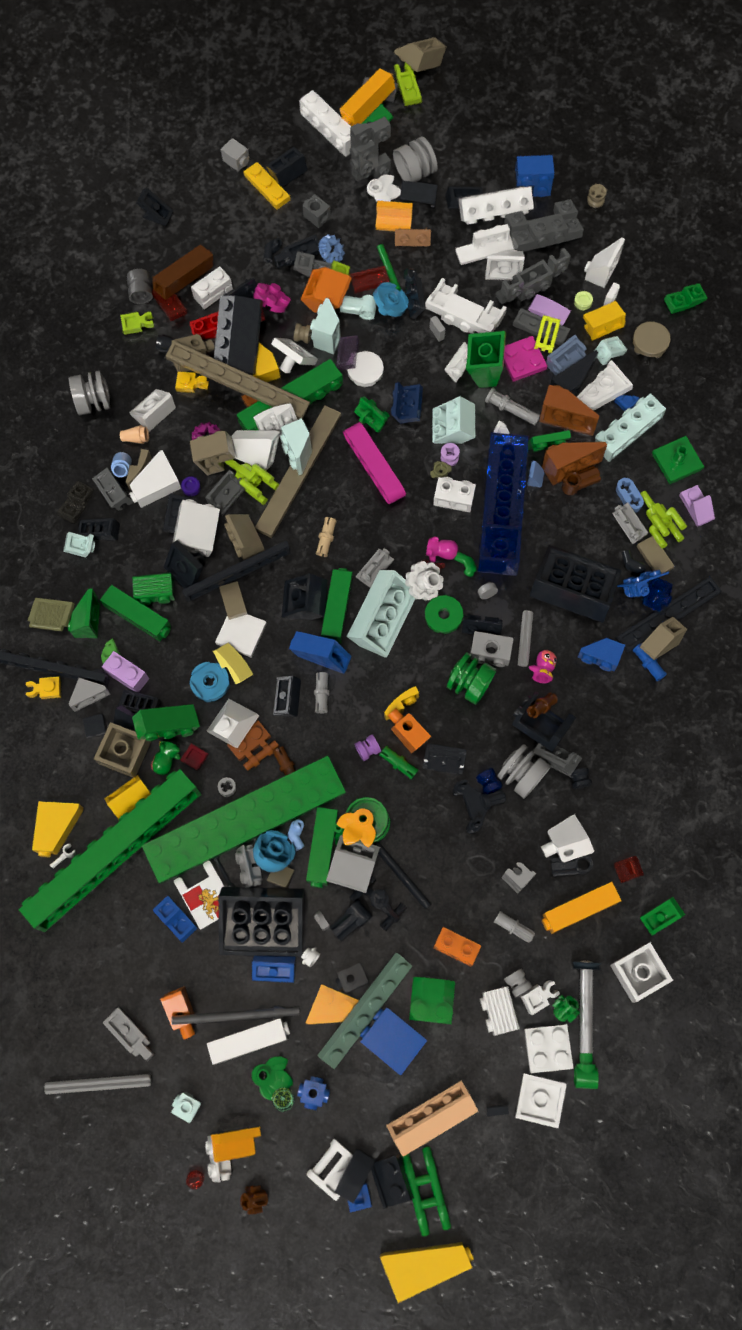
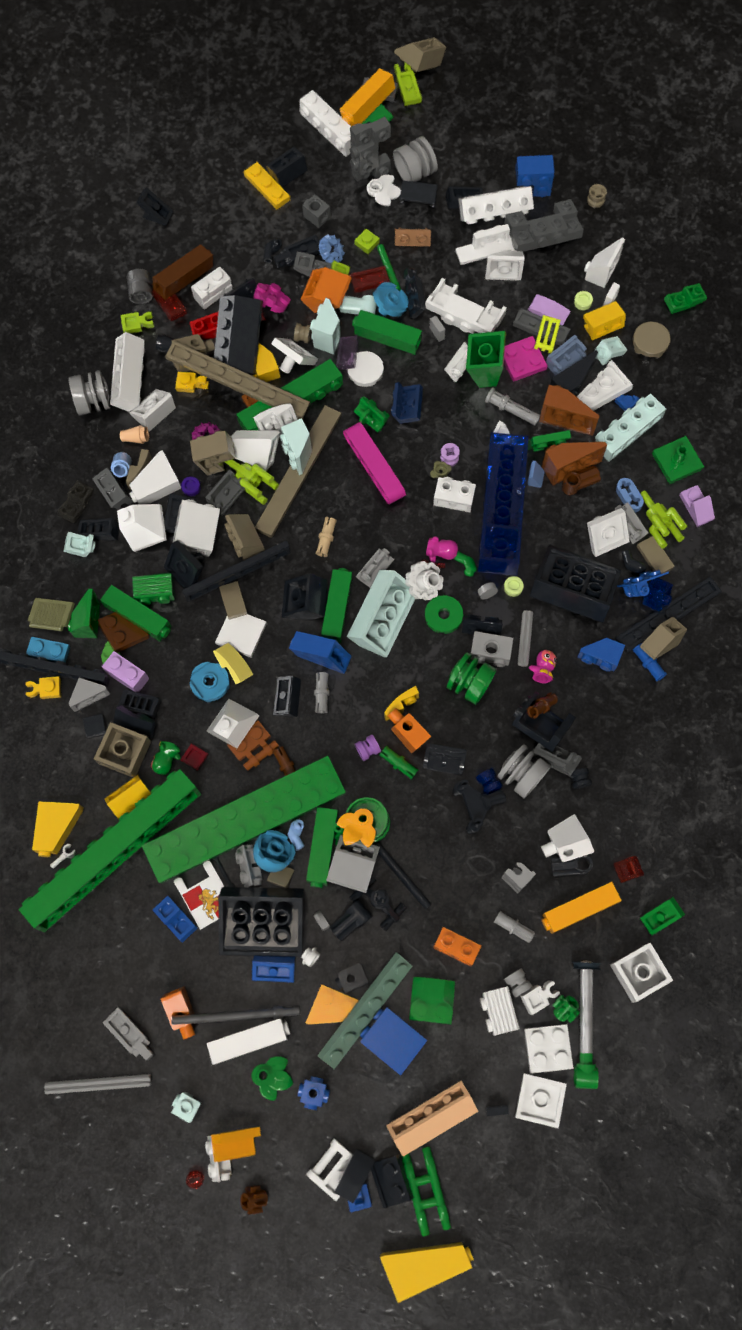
(48, 649): none -> dark azure plate
(121, 632): none -> reddish brown wing
(127, 372): none -> white brick
(142, 525): none -> white slope
(165, 722): green brick -> none
(229, 792): light grey bush -> none
(235, 154): light grey brick -> none
(282, 1099): clear green tile -> none
(367, 241): none -> lime plate
(387, 332): none -> green brick
(393, 215): light orange panel -> none
(454, 421): light aqua slope -> none
(513, 586): none -> yellowish green tile
(533, 279): dark grey bracket -> none
(608, 532): none -> white tile

